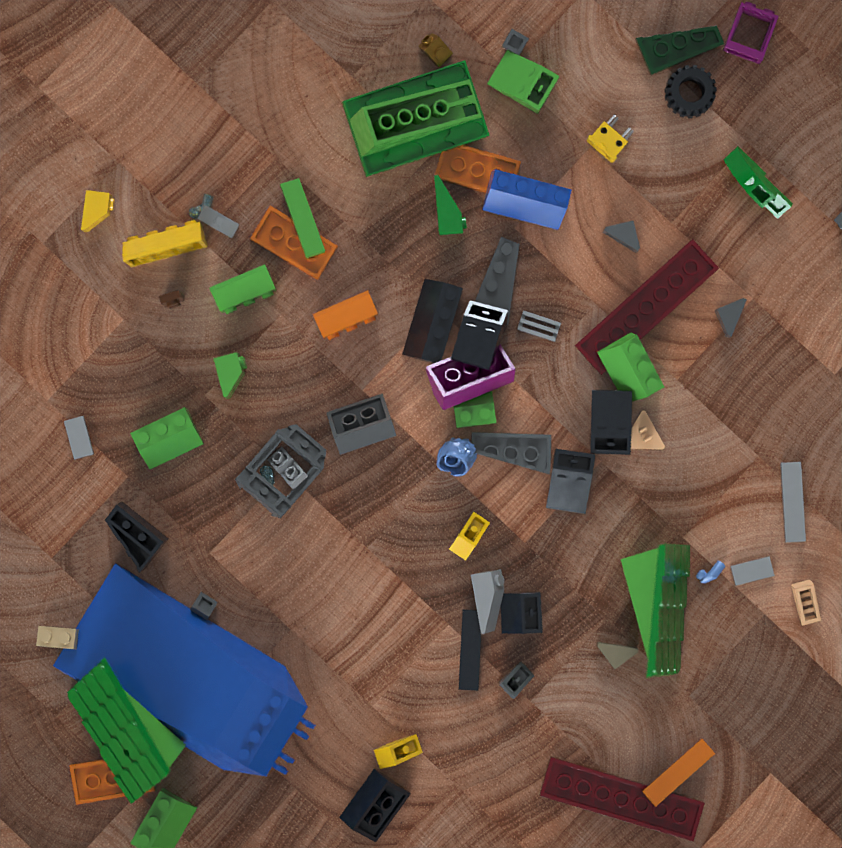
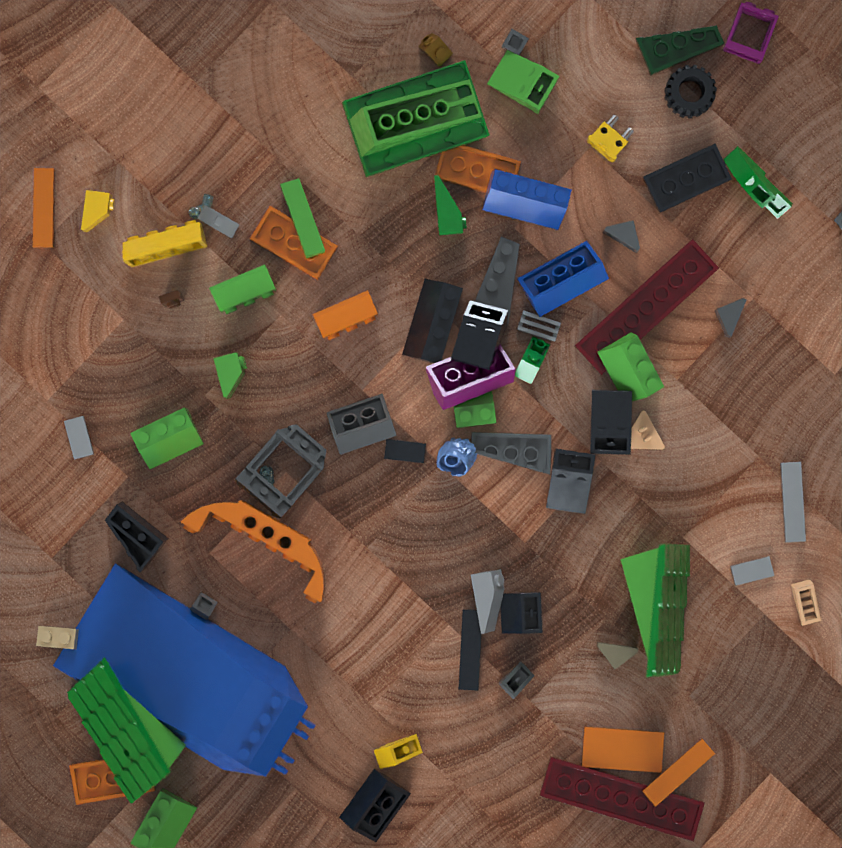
(43, 208): none -> orange tile
(238, 514): none -> orange slope
(287, 468): light grey slope -> none
(405, 451): none -> black tile
(469, 536): yellow slope -> none
(532, 360): none -> green slope
(563, 278): none -> blue slope
(622, 749): none -> orange tile
(687, 178): none -> black plate
(712, 574): medium blue arm -> none

